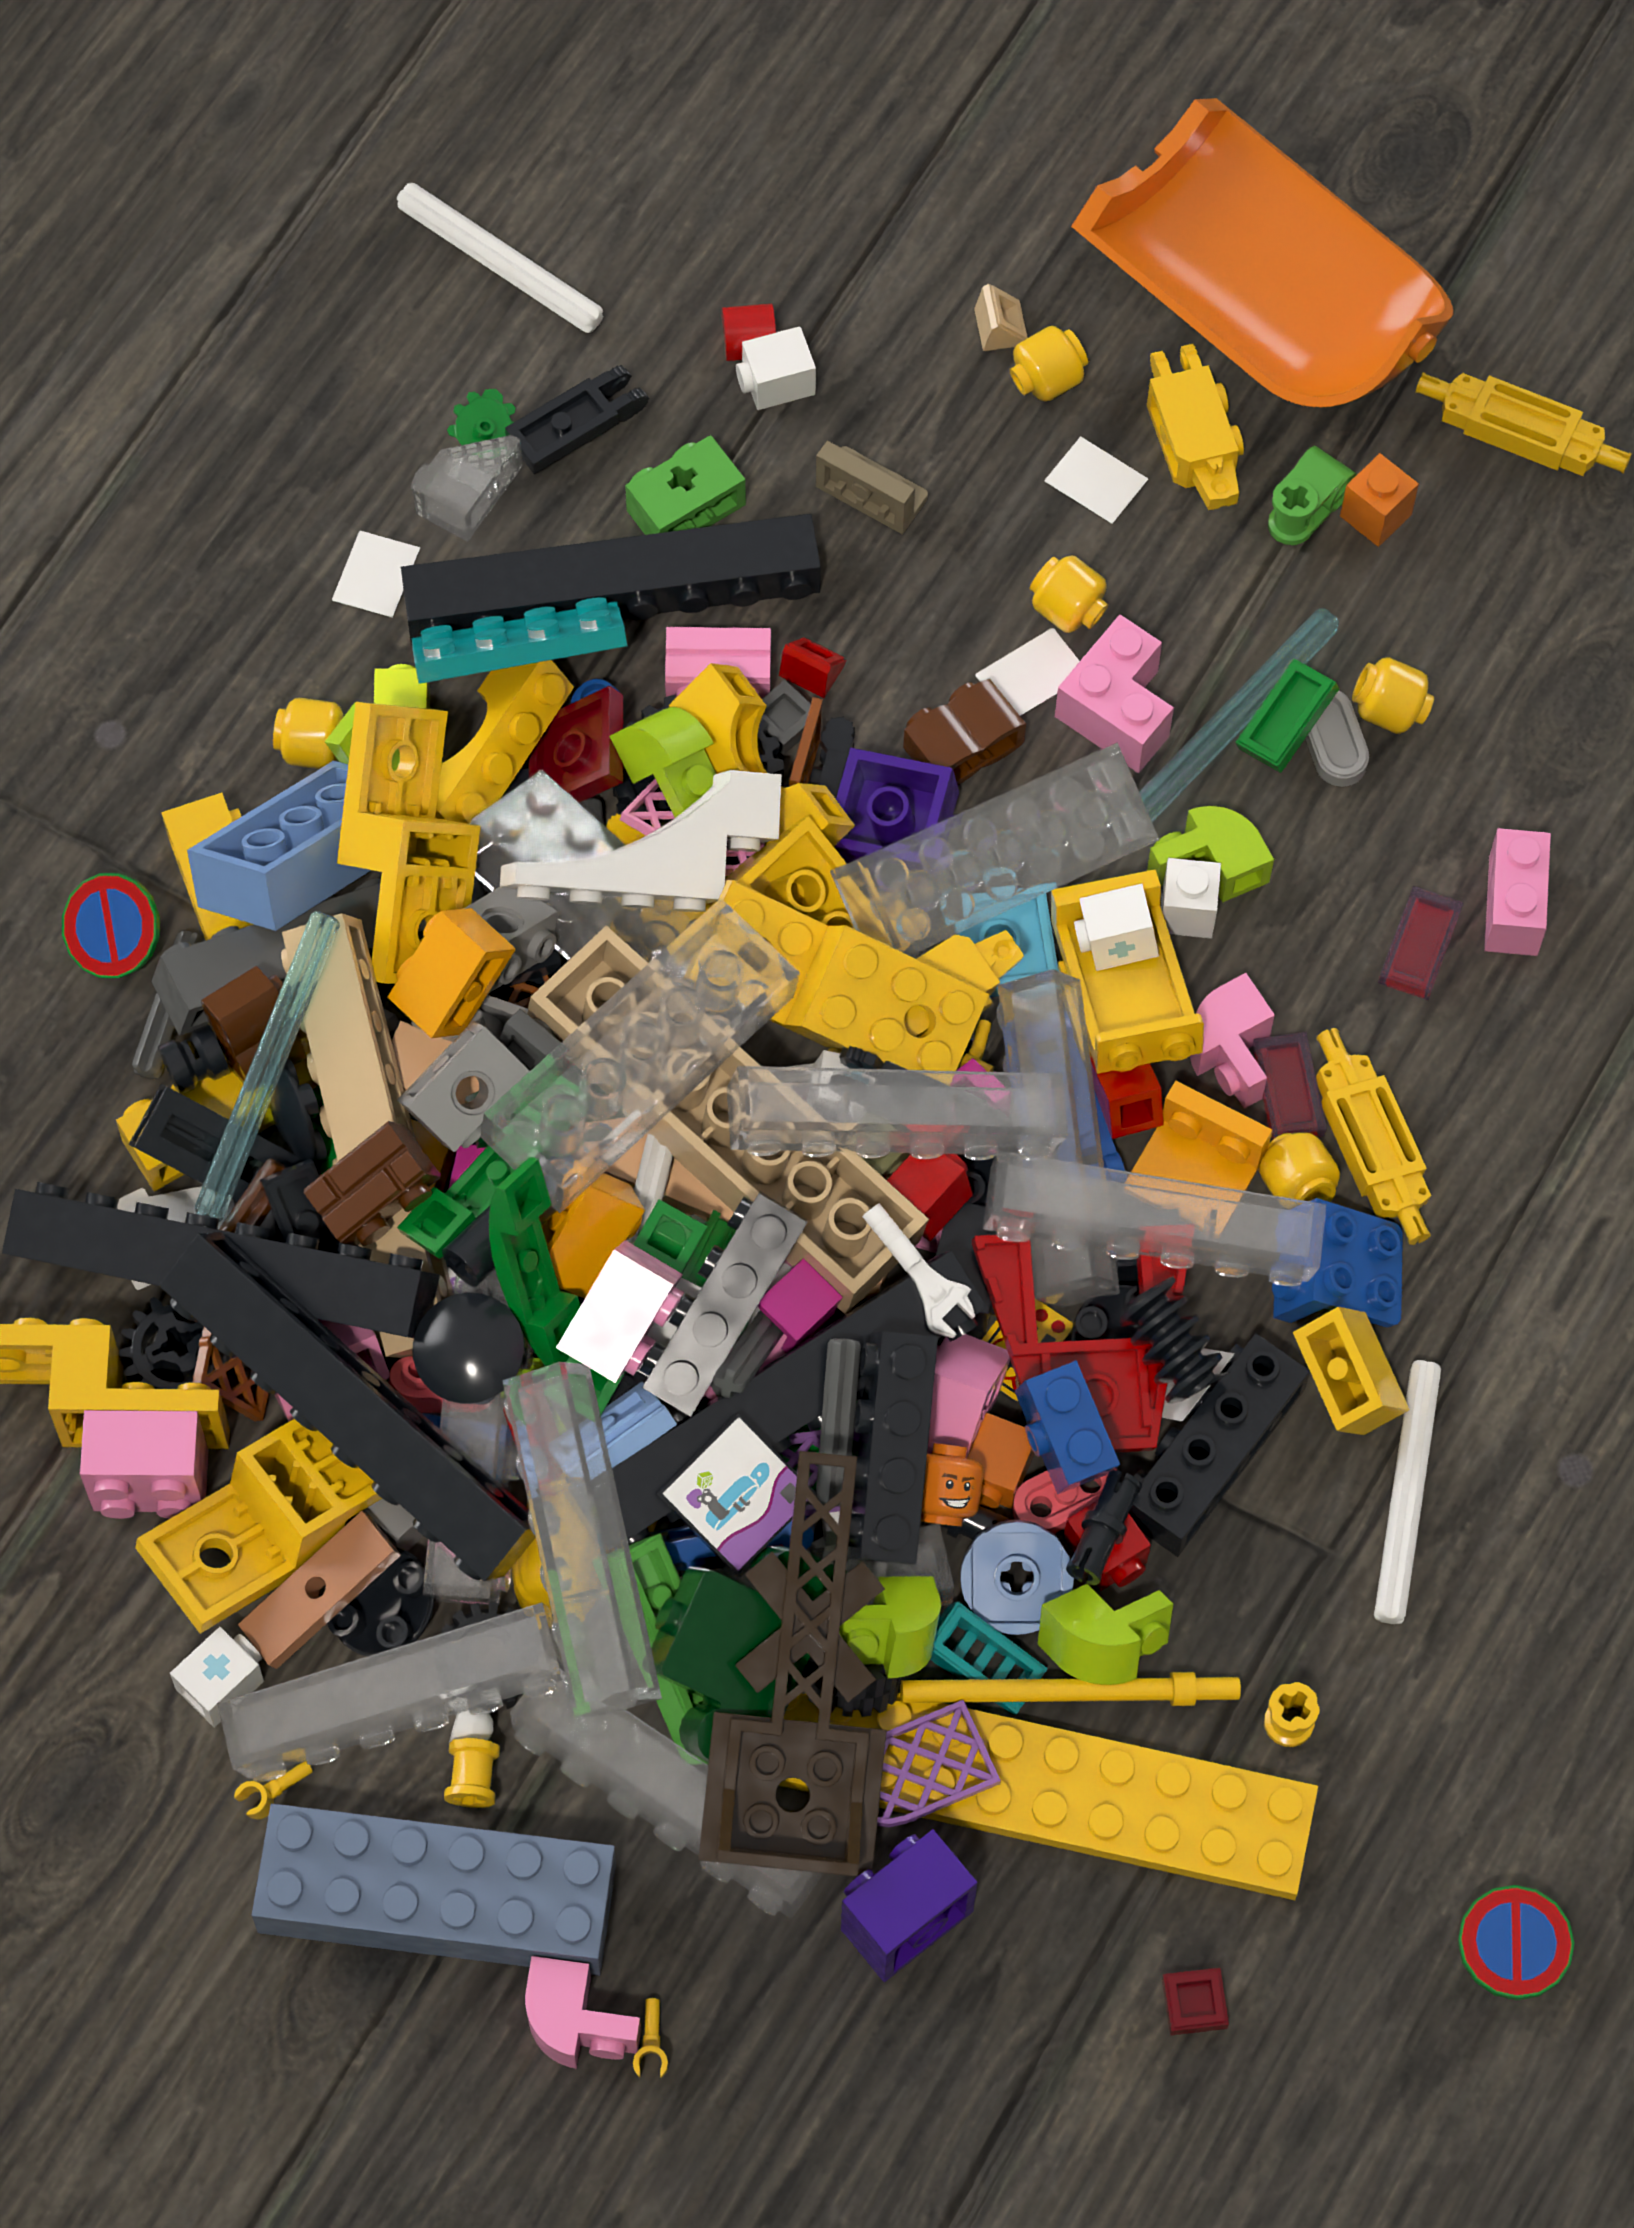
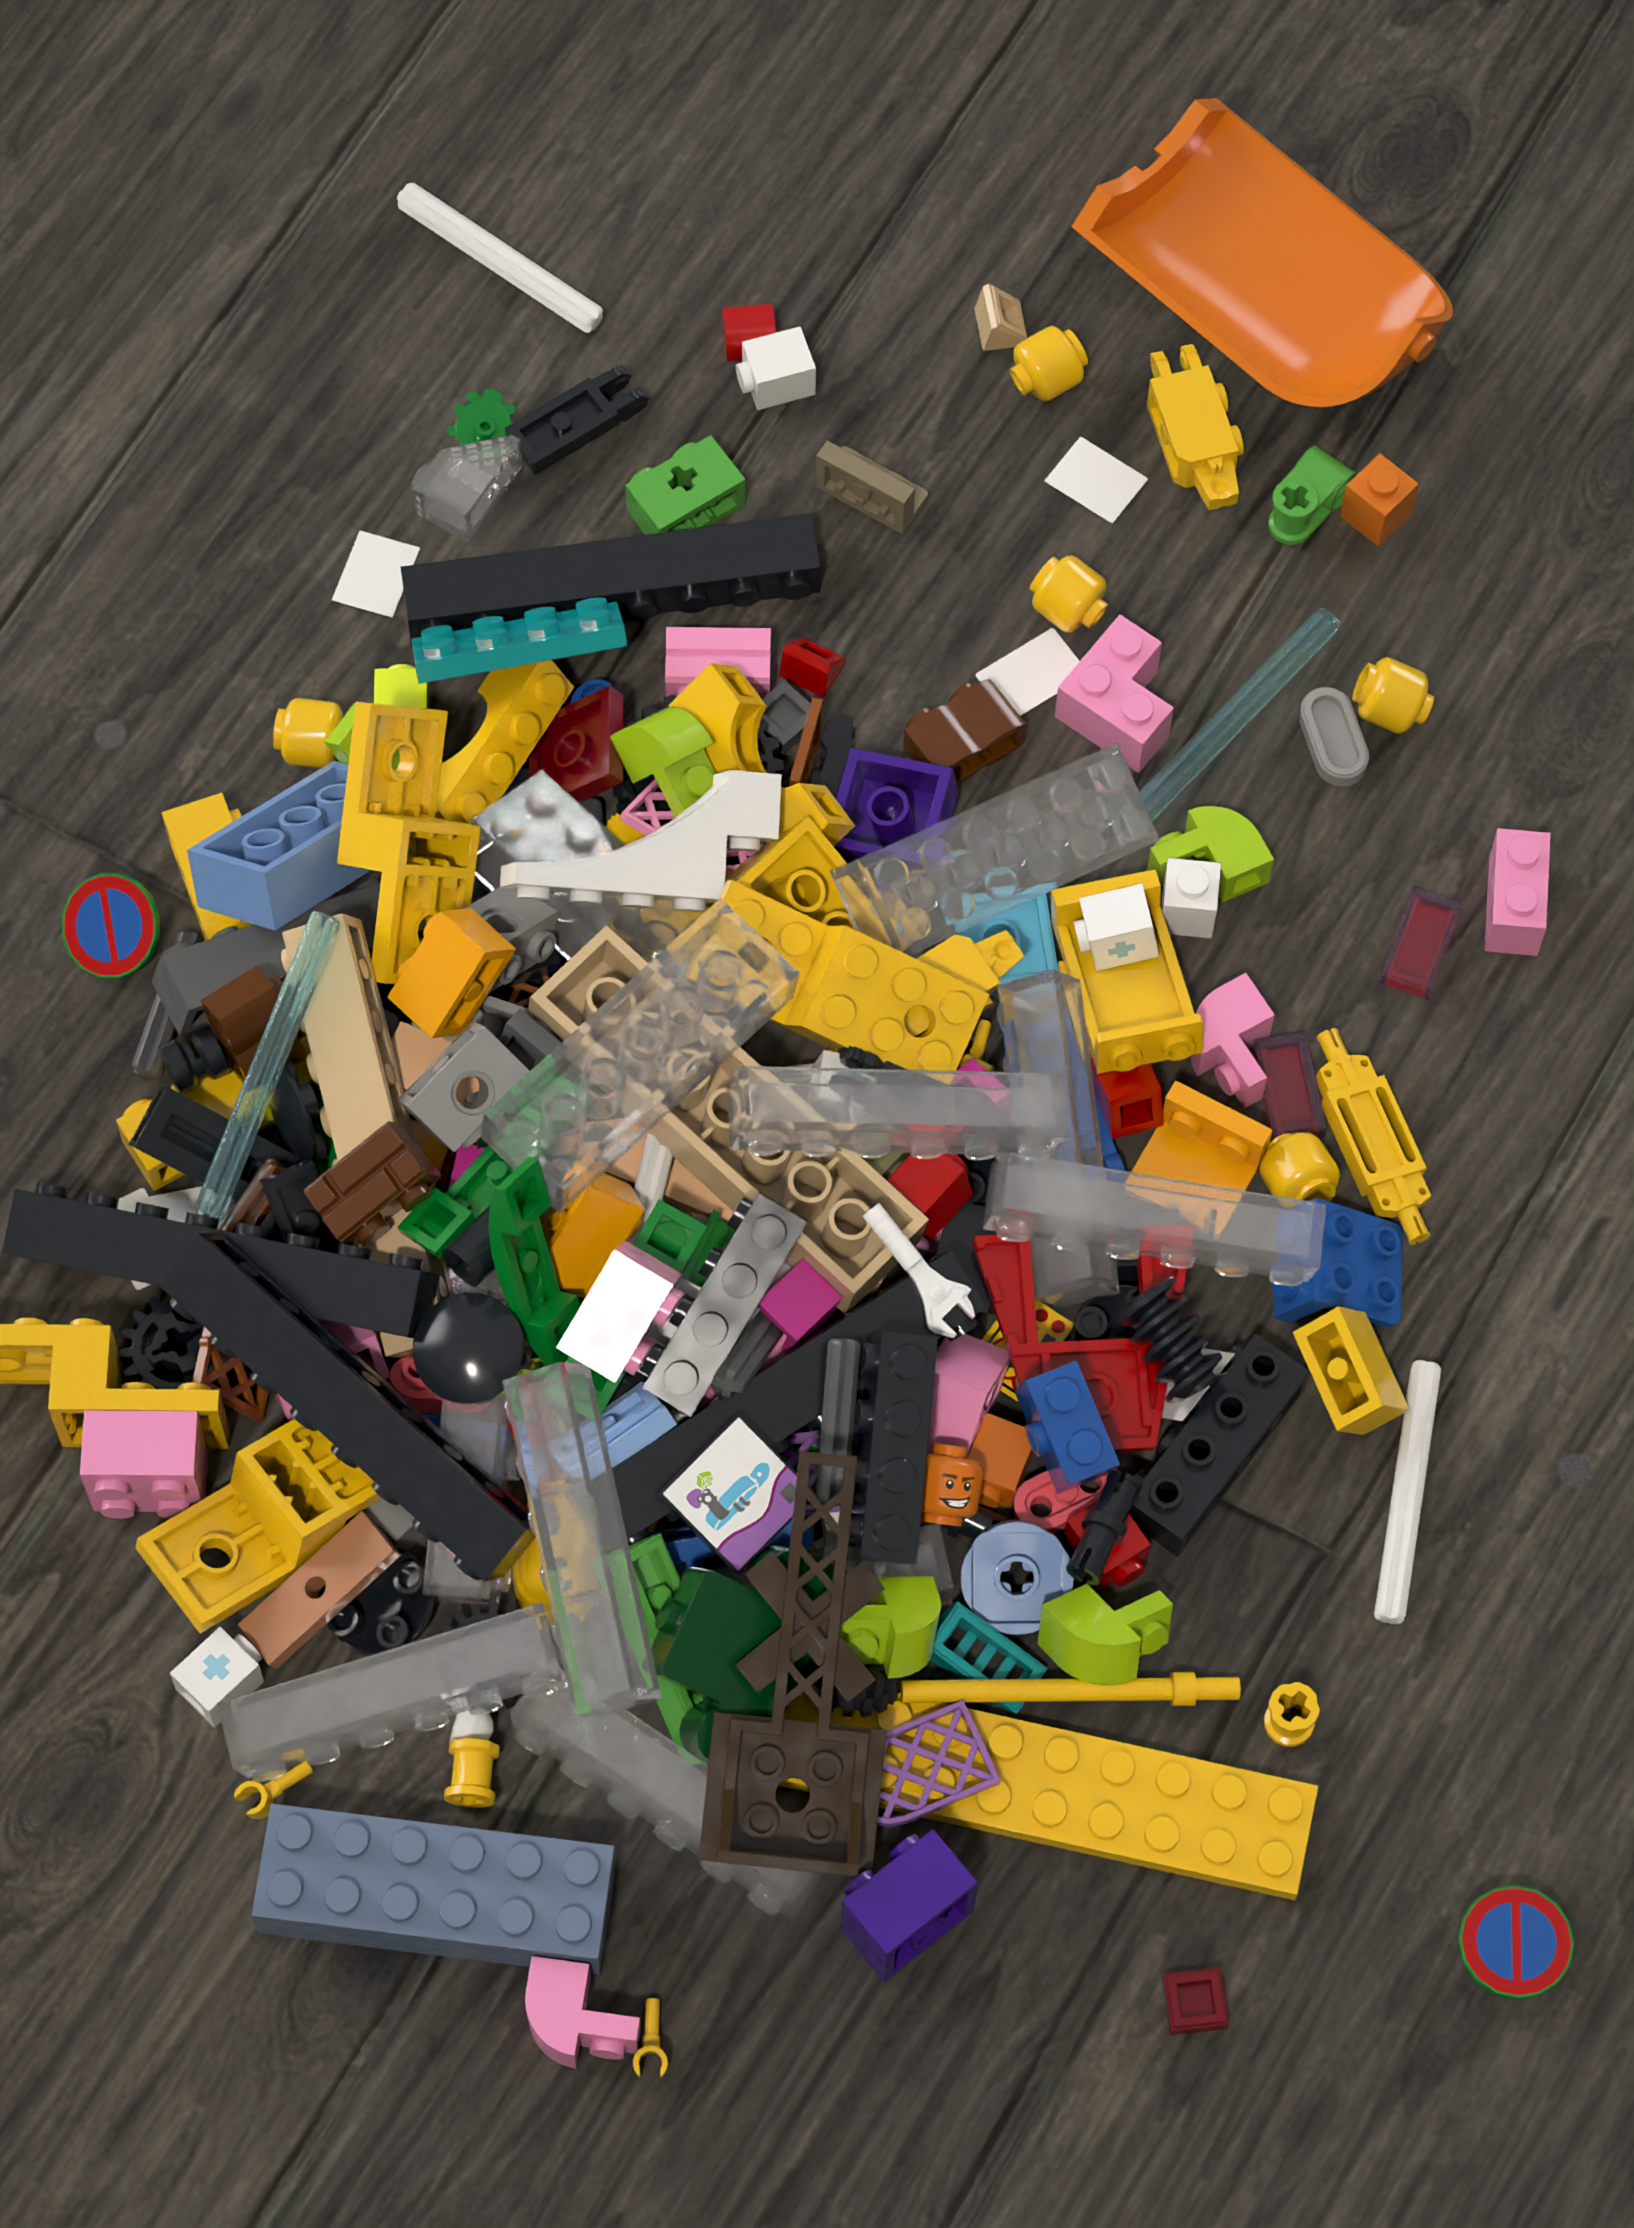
(1287, 715): green tile -> none
(1523, 423): yellow piece -> none

